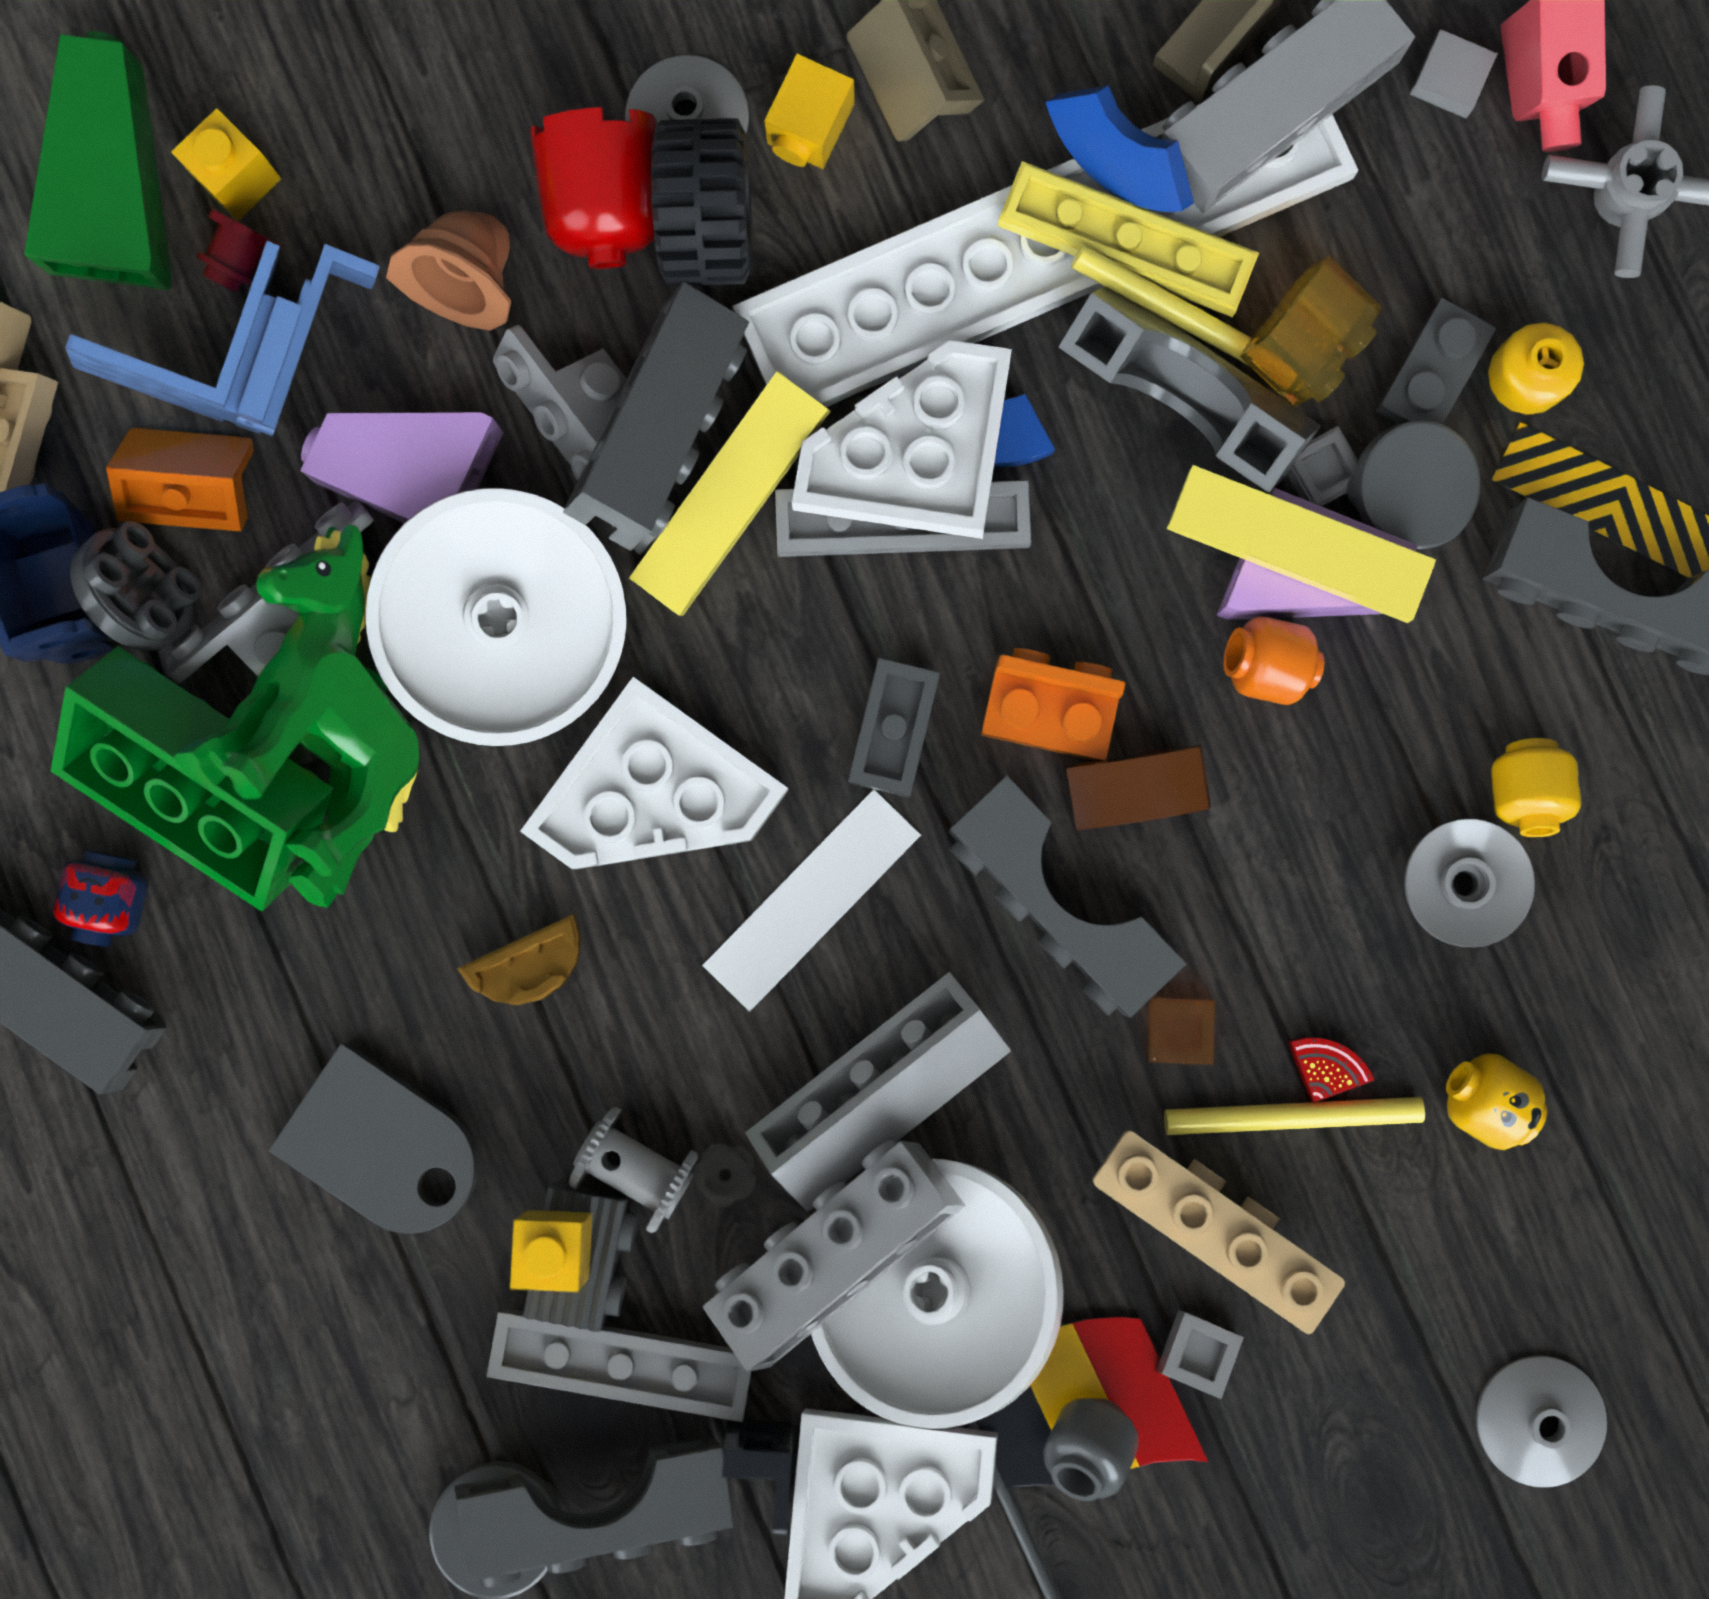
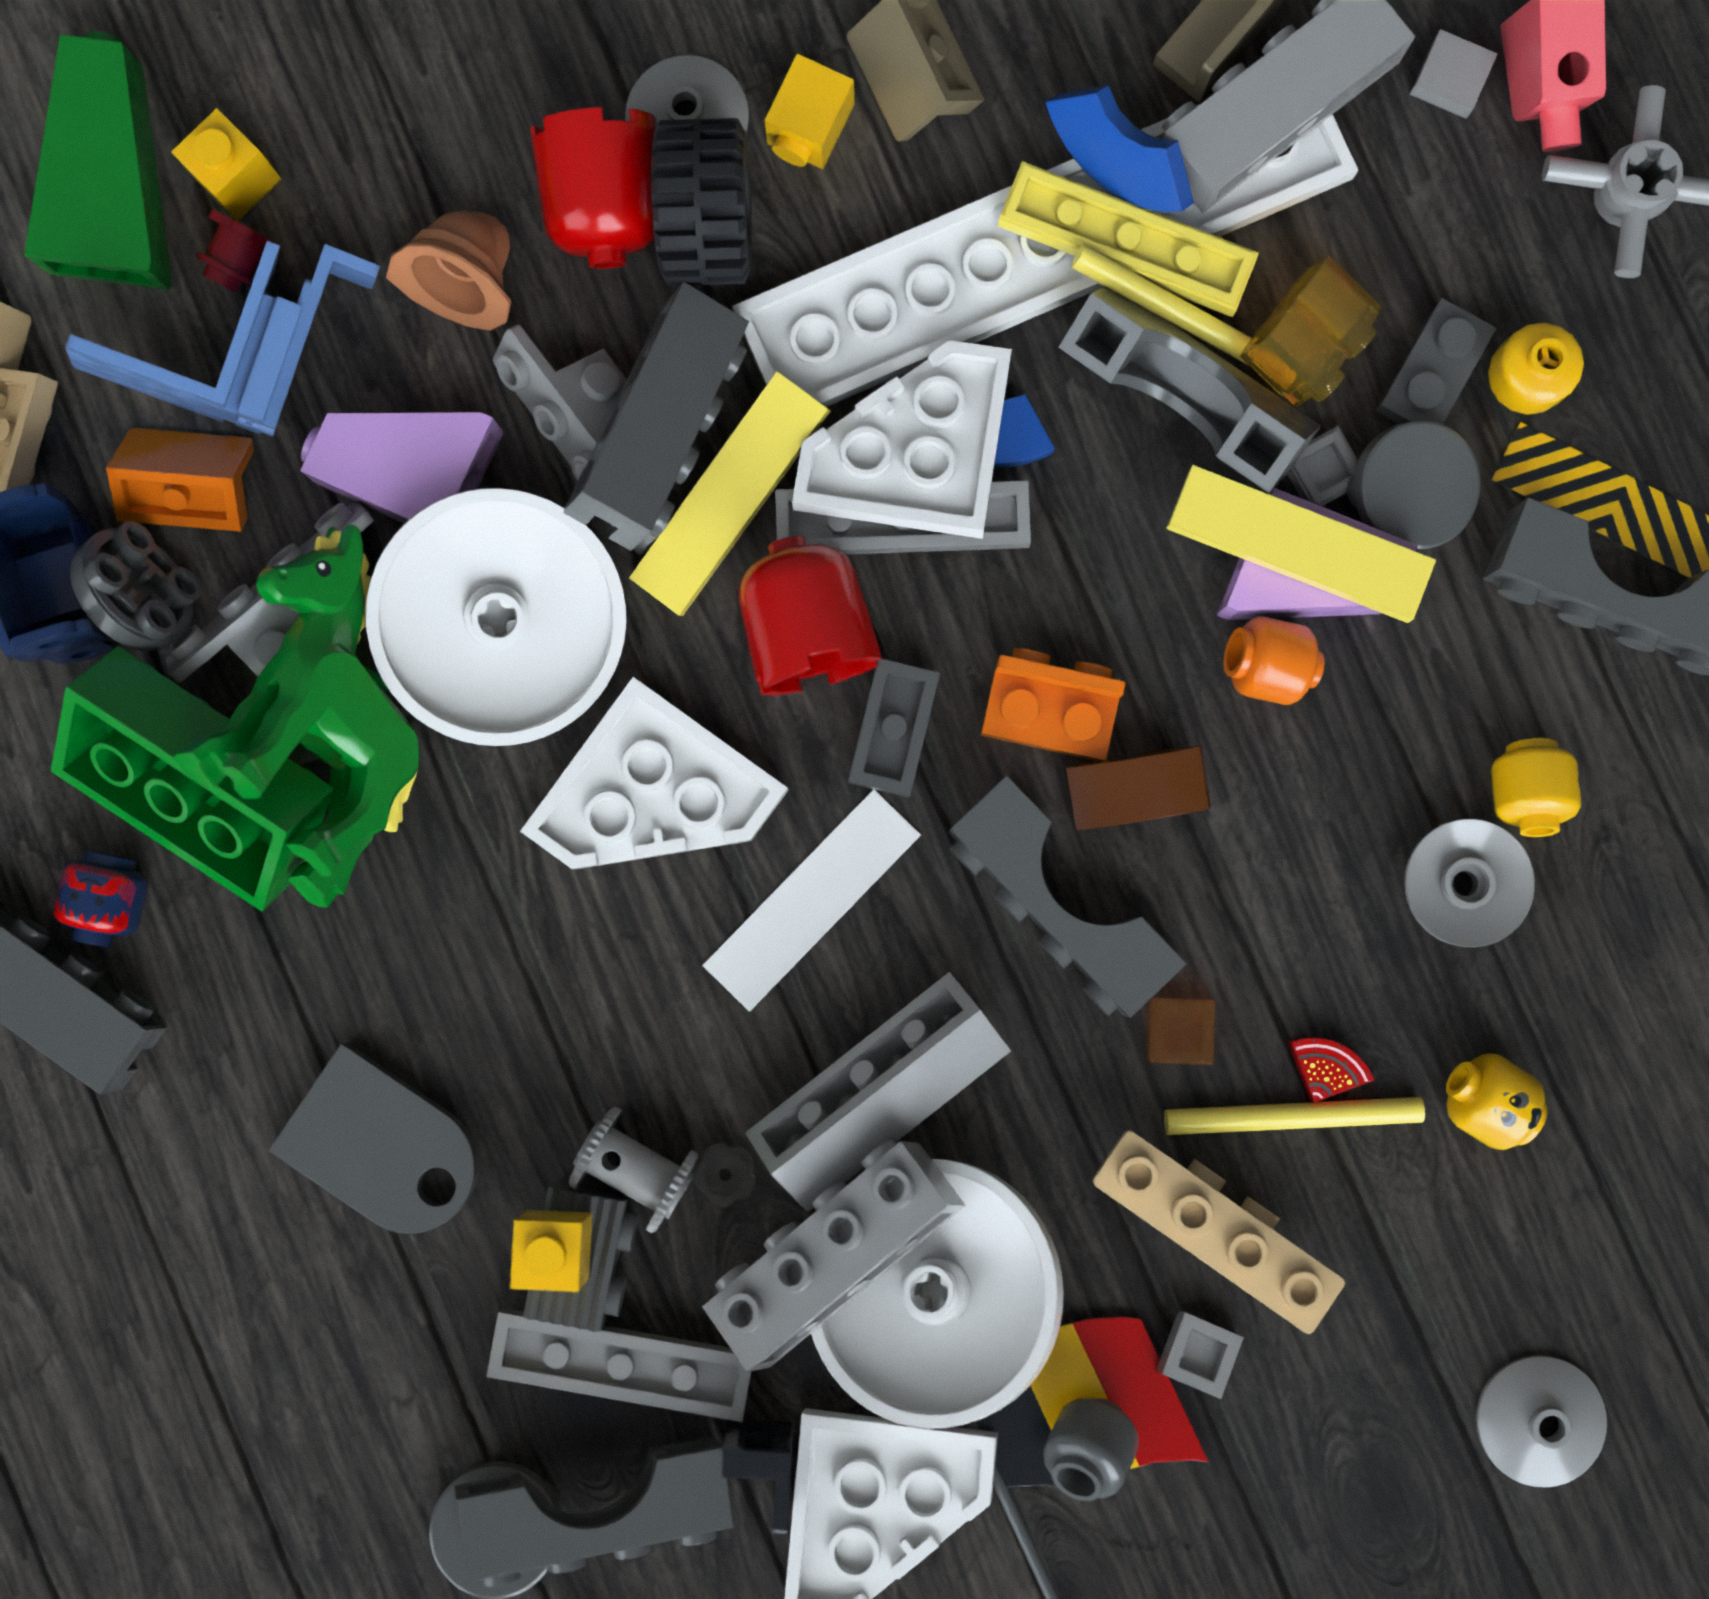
(527, 967): pearl gold plate -> none
(805, 617): none -> red cylinder

